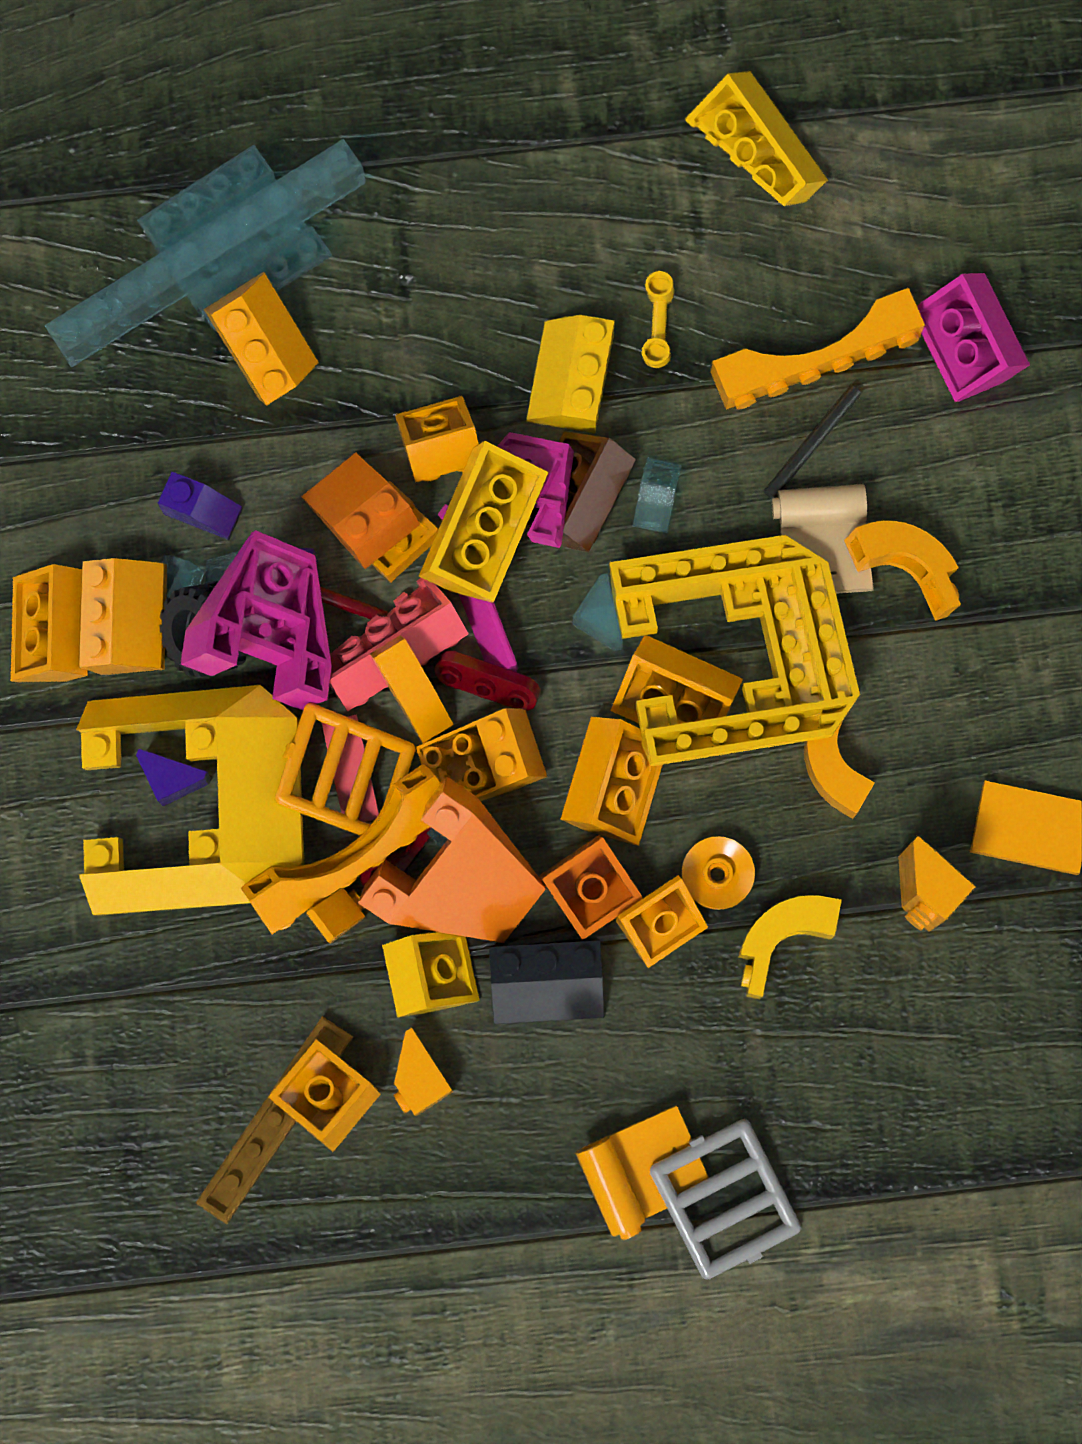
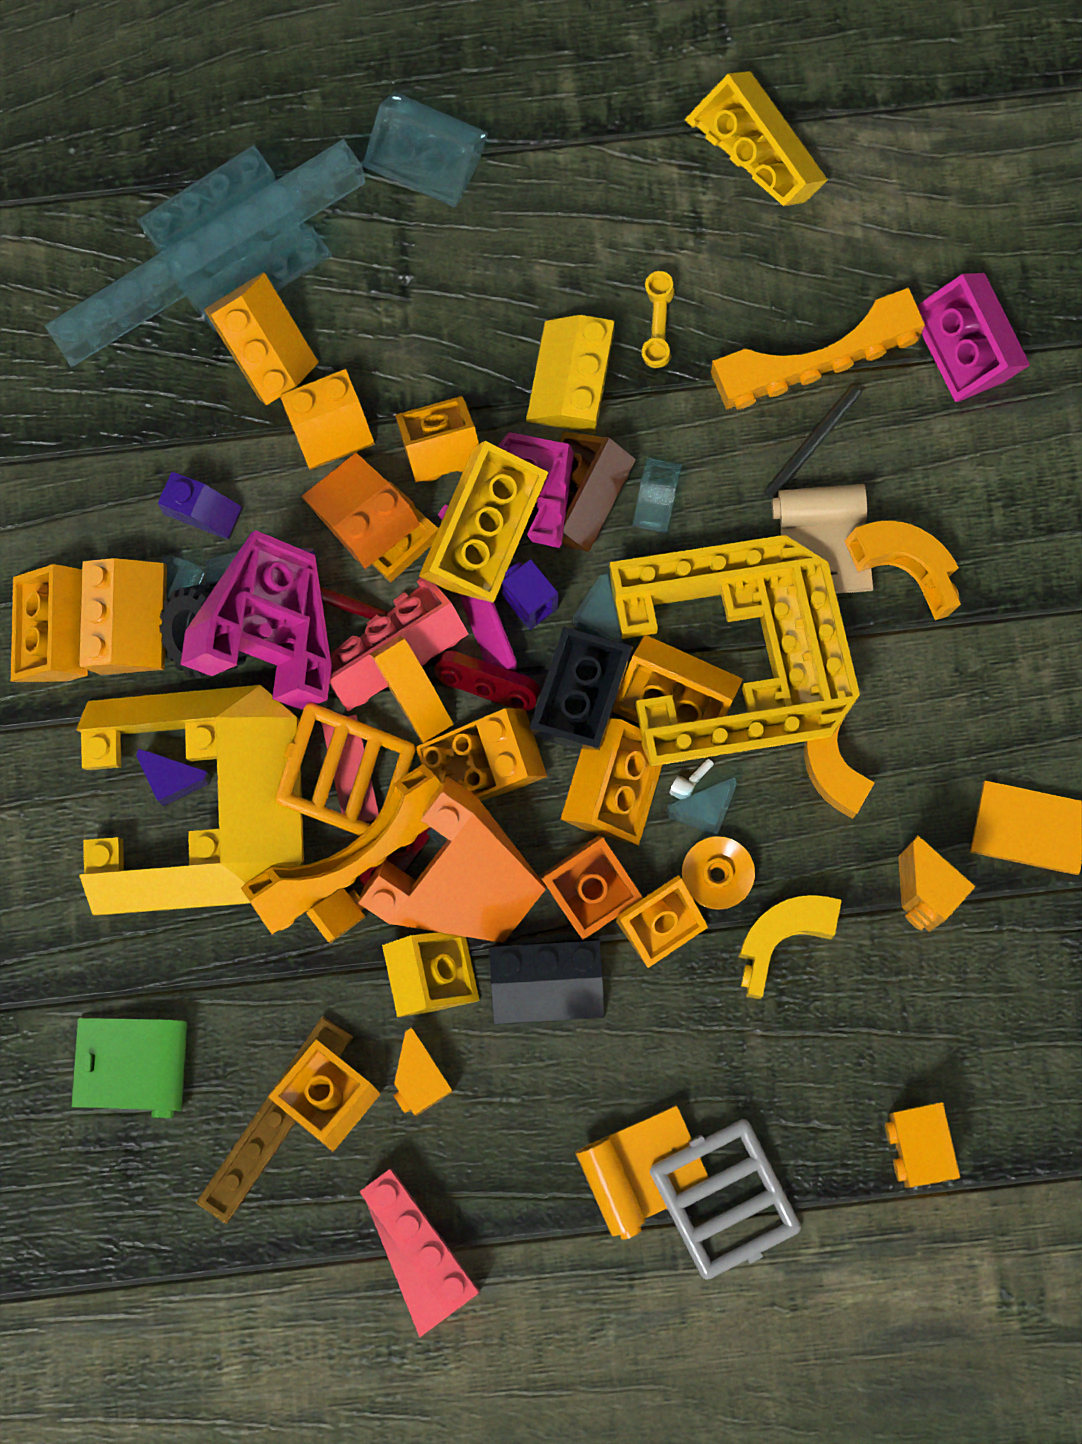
(130, 1065): none -> bright green door
(327, 419): none -> light orange slope
(421, 1260): none -> coral wedge
(424, 148): none -> clear light blue slope
(529, 593): none -> dark purple brick
(580, 690): none -> black slope
(683, 788): none -> white hand
(704, 809): none -> clear light blue slope
(922, 1146): none -> light orange slope

